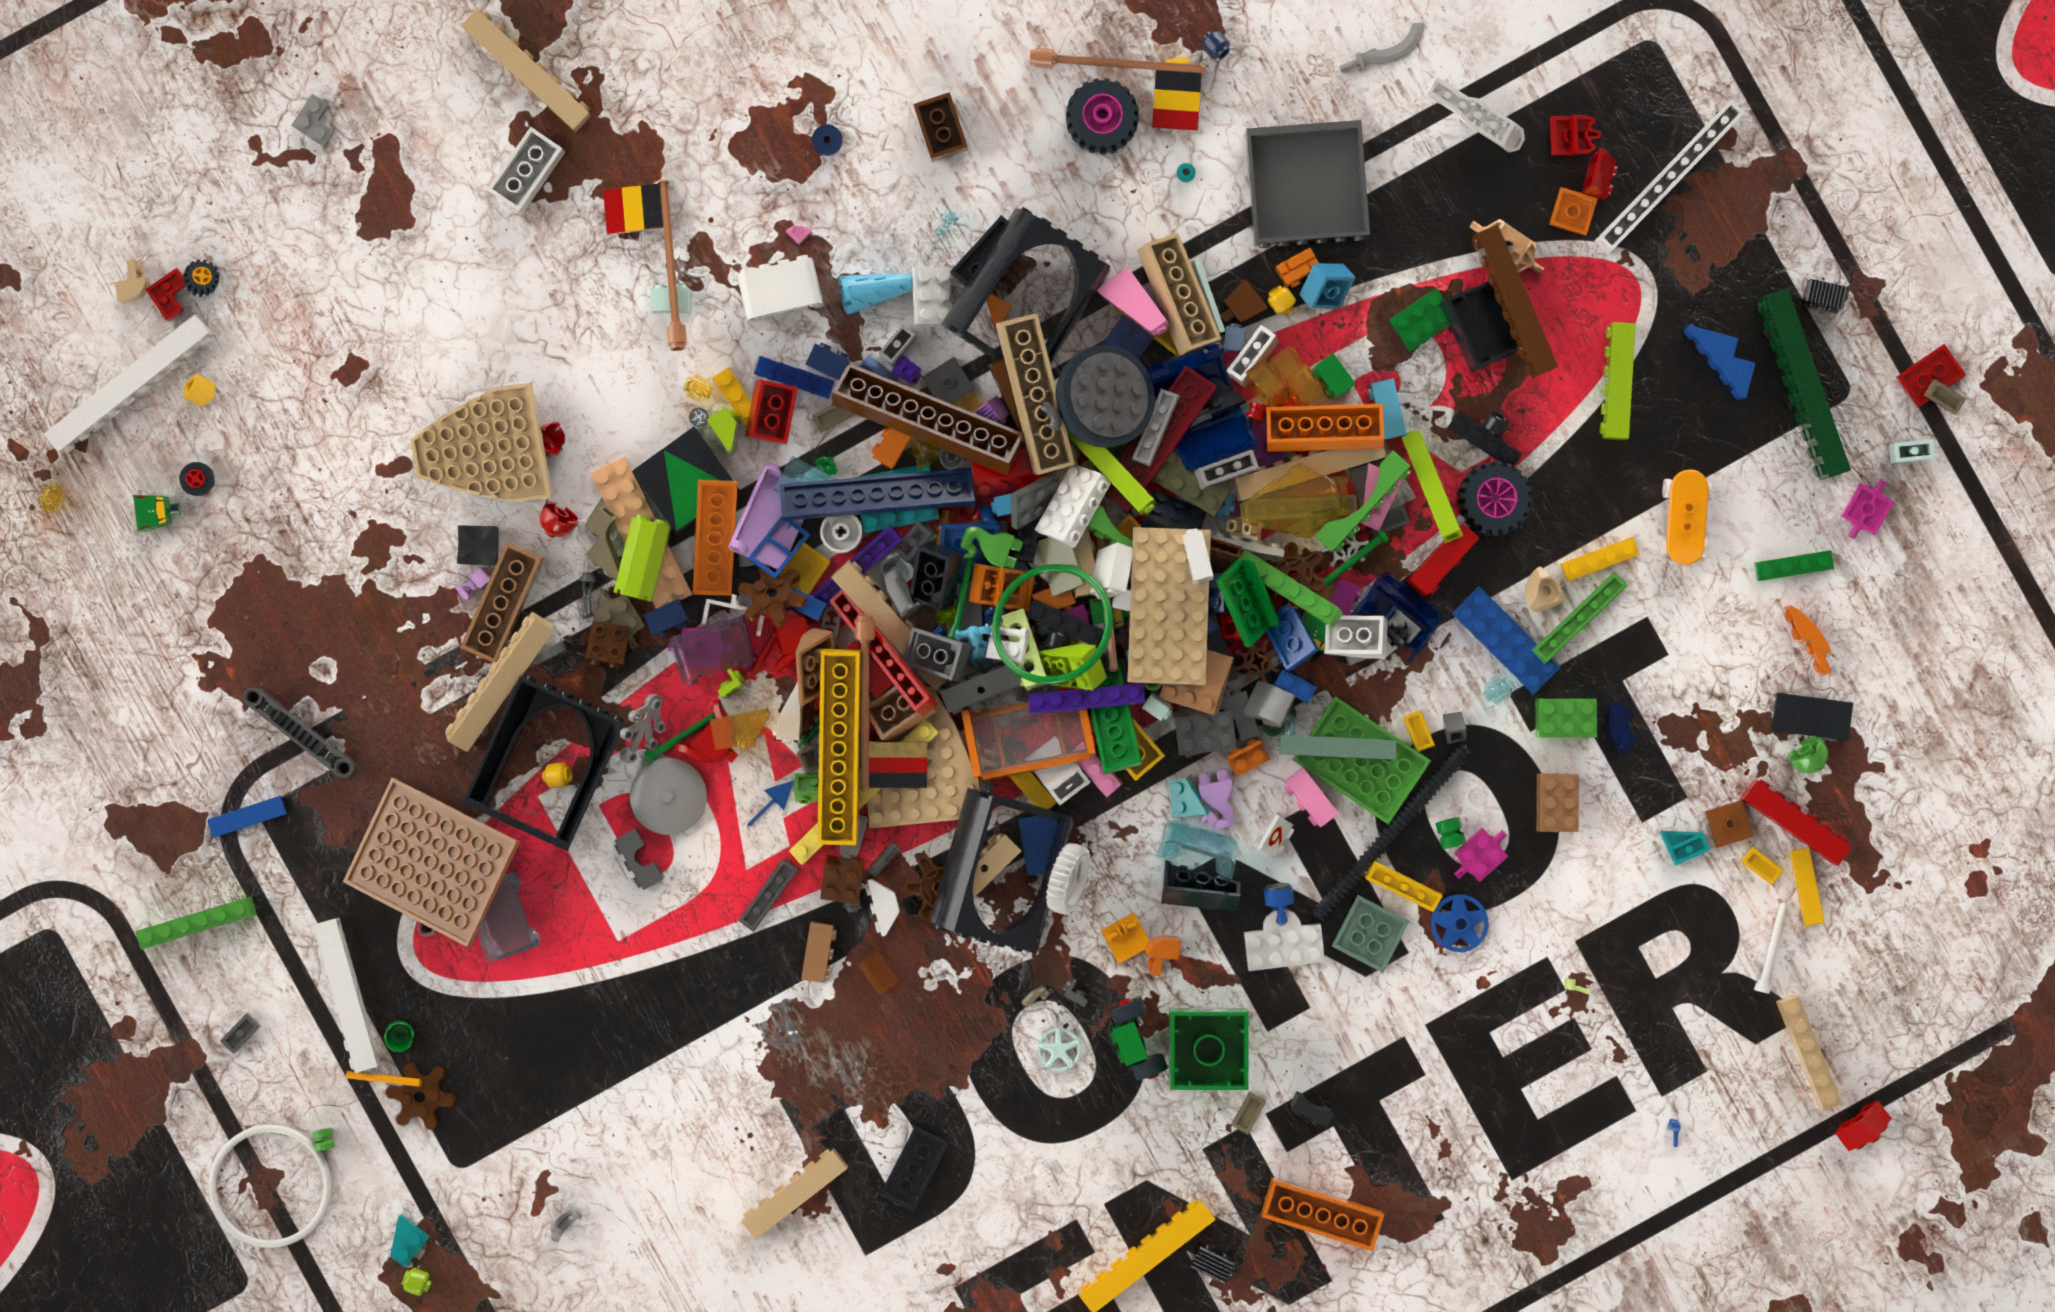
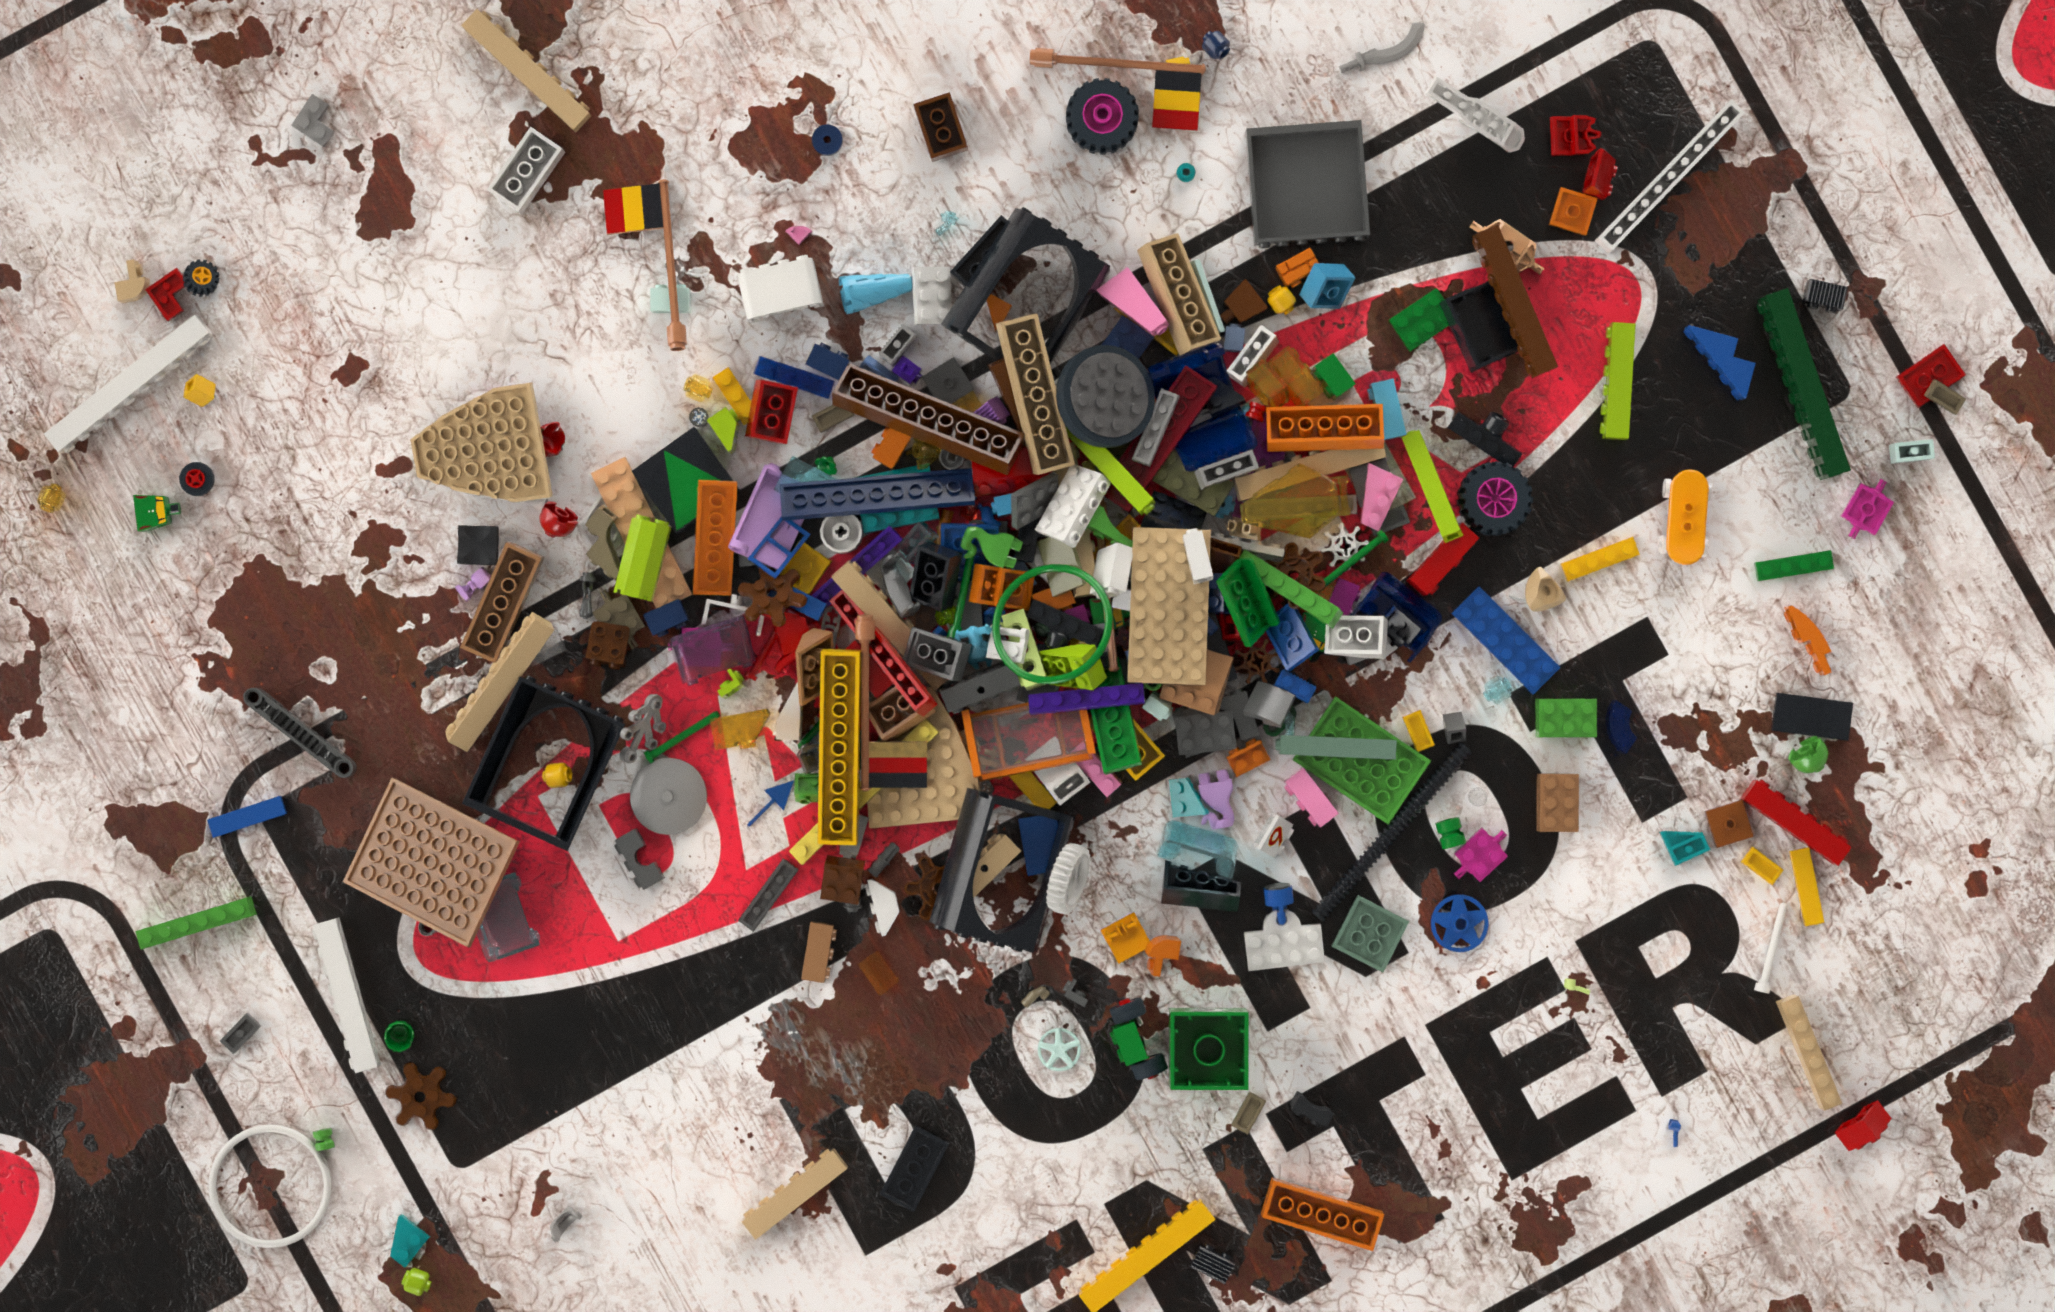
(384, 1078): light orange bar -> none
(703, 747): red torso -> none
(1055, 416): dark grey arm -> none
(1336, 532): bright green arch -> none
(1403, 886): yellow plate -> none
(1579, 618): bright green tile -> none

